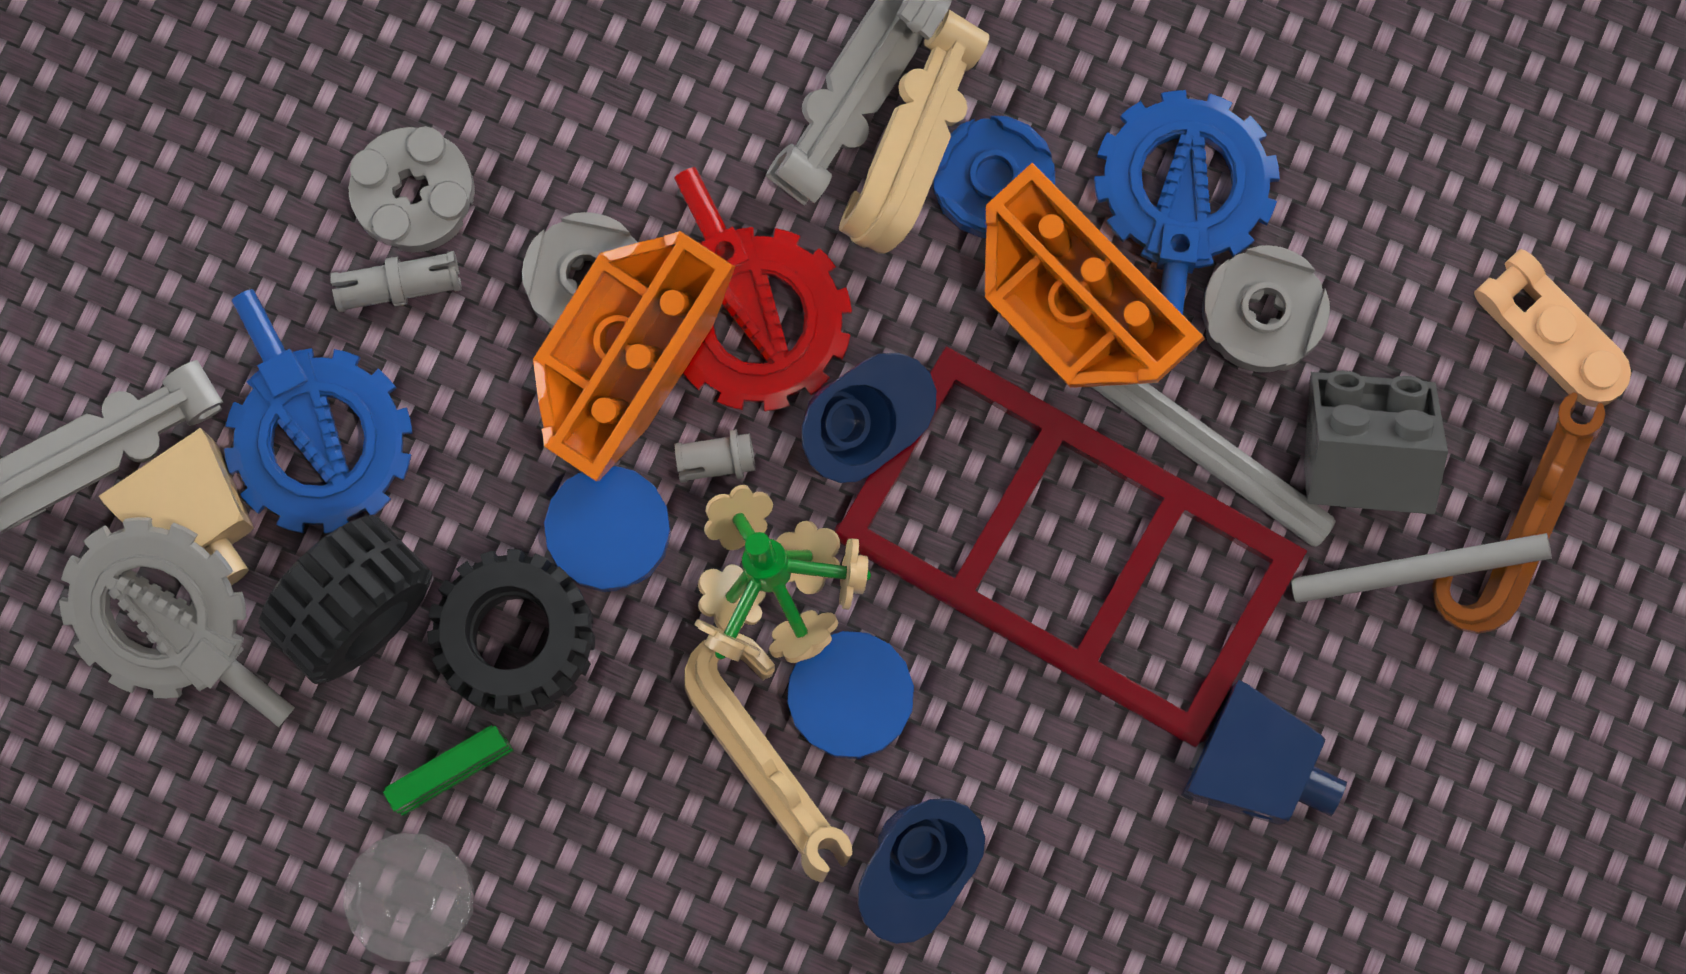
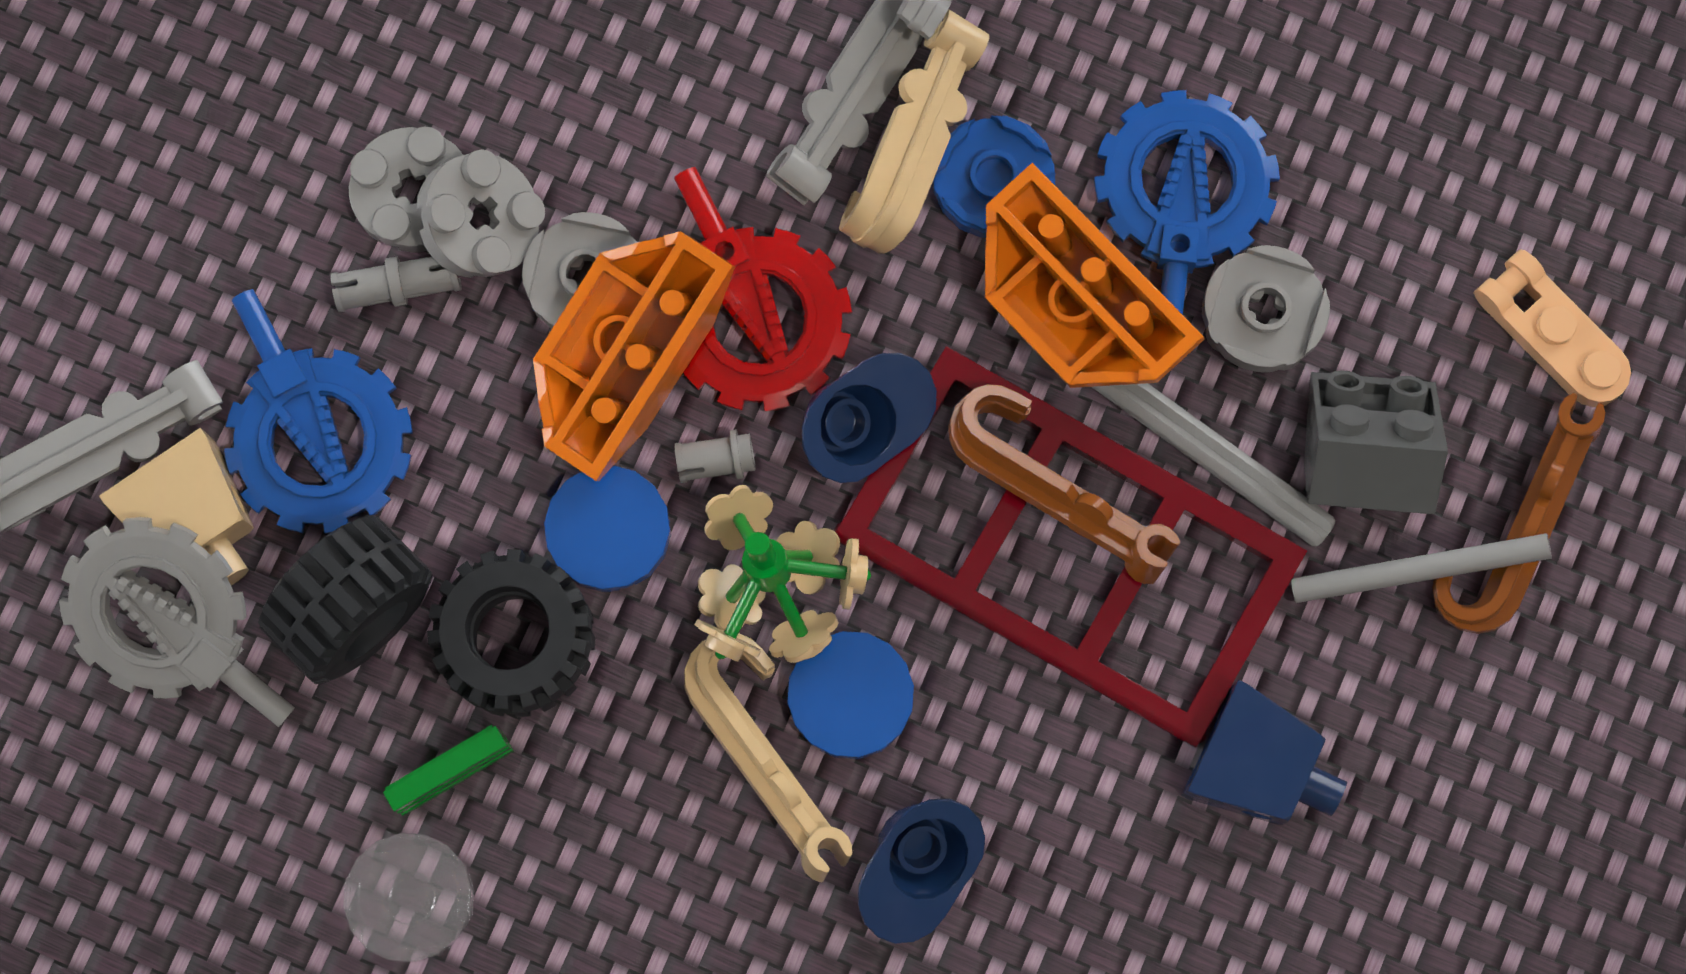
(446, 218): none -> light grey plate
(1088, 515): none -> dark orange piece

